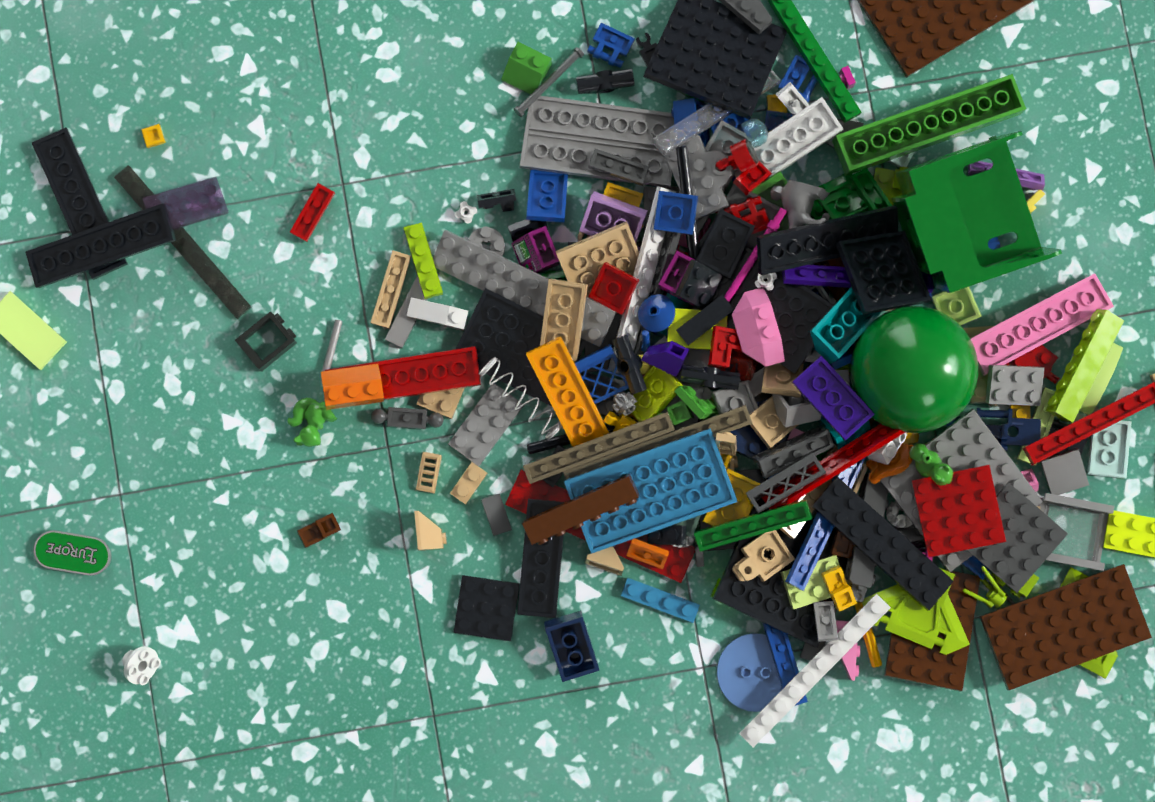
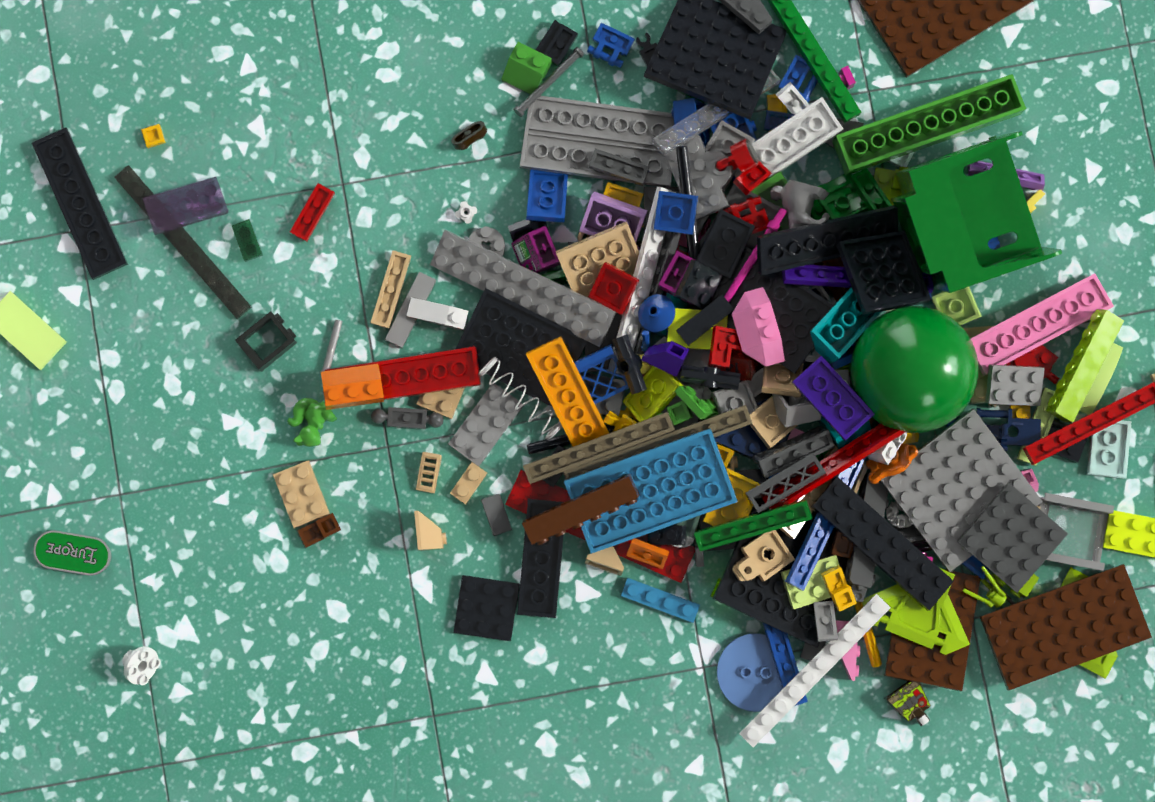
(100, 245): black plate -> none
(247, 240): none -> clear green plate
(301, 494): none -> tan plate
(423, 260): lime plate -> none
(469, 135): none -> dark brown plate
(504, 198): black hinge -> none
(557, 42): none -> black plate
(564, 314): tan plate -> none
(571, 646): dark blue brick -> none
(605, 81): black piece -> none
(624, 403): light grey gear -> none
(726, 443): tan plate -> none
(755, 131): clear light blue hair -> none
(768, 284): white plate -> none
(910, 702): none -> torso
(930, 465): bright green animal -> none
(959, 513): red plate -> none
(1064, 472): light grey tile -> none

